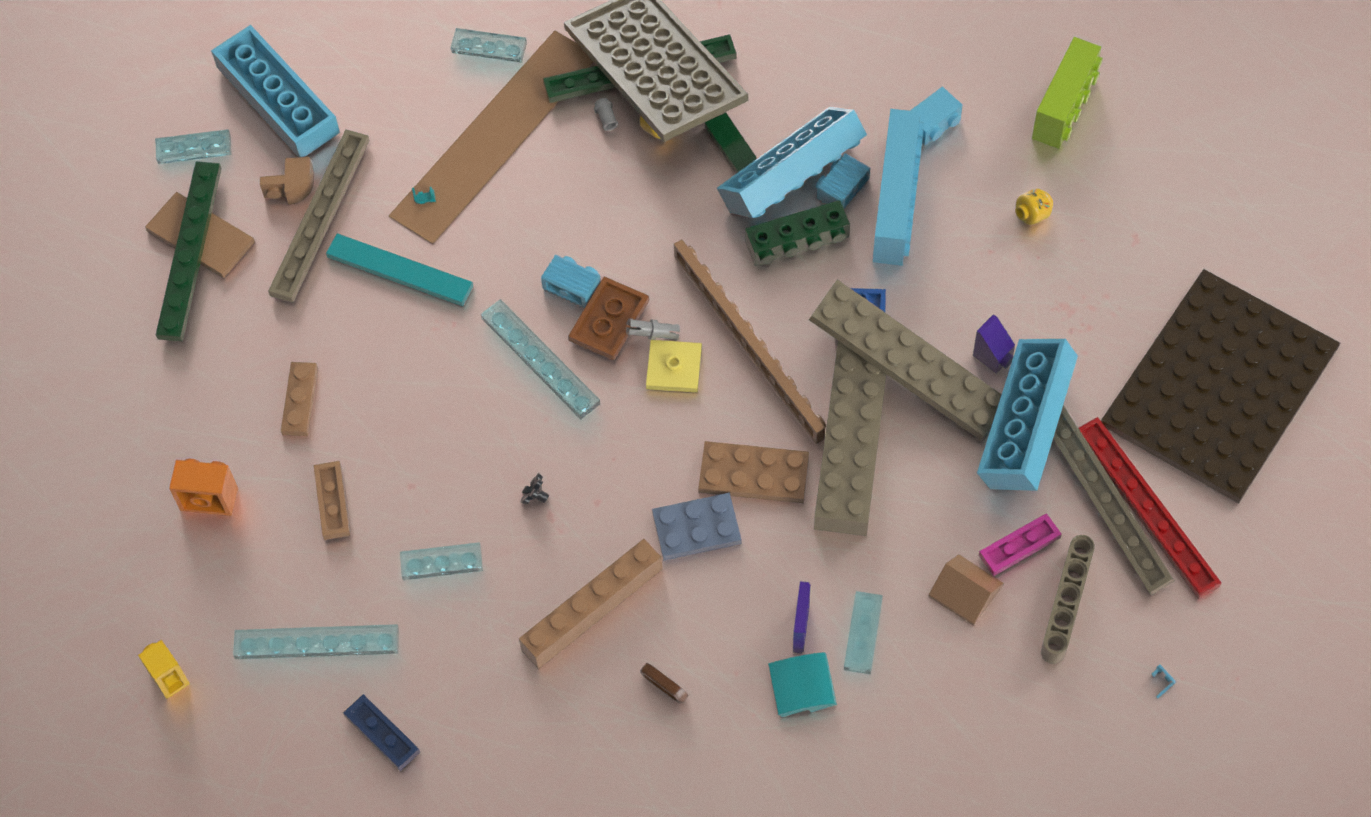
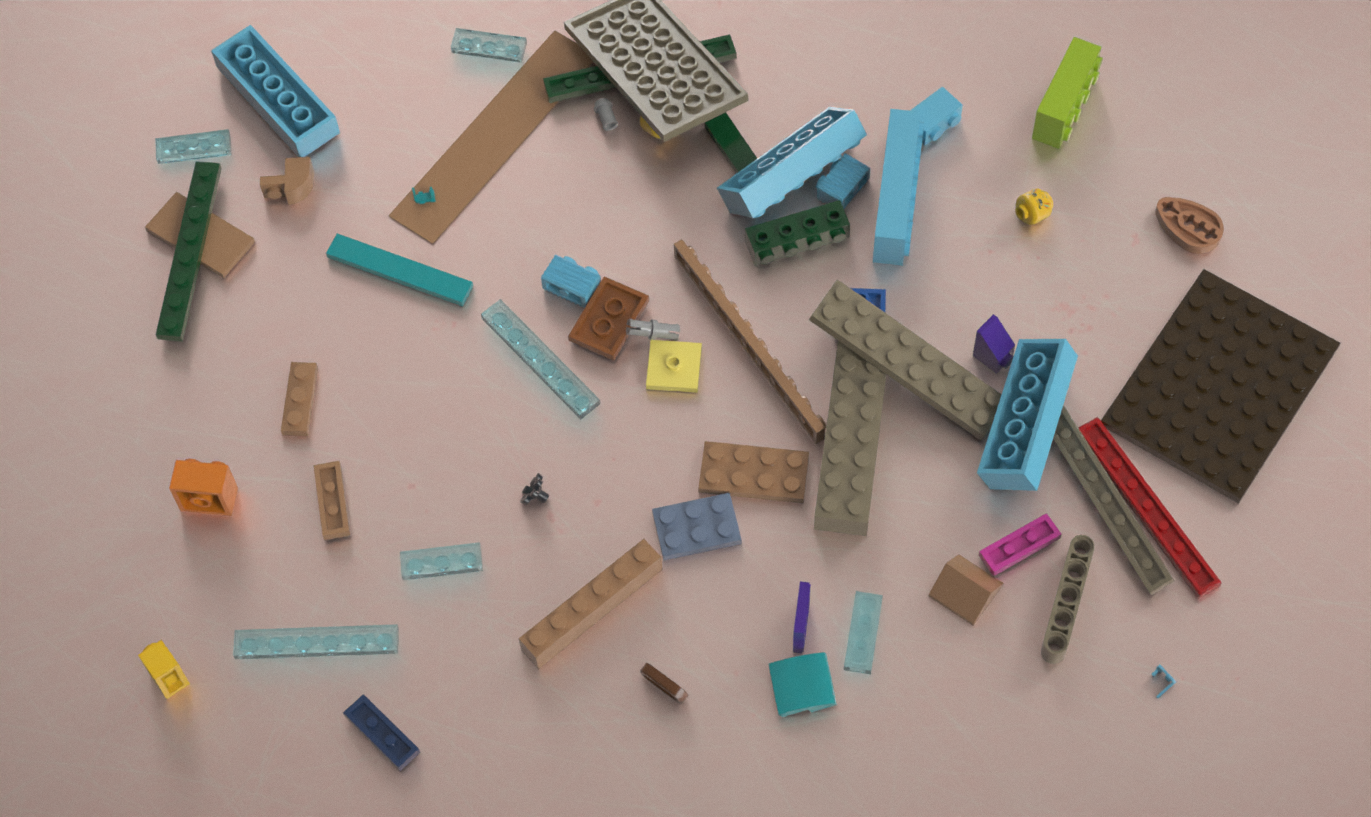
(318, 216): dark tan plate -> none
(1185, 236): none -> nougat piece

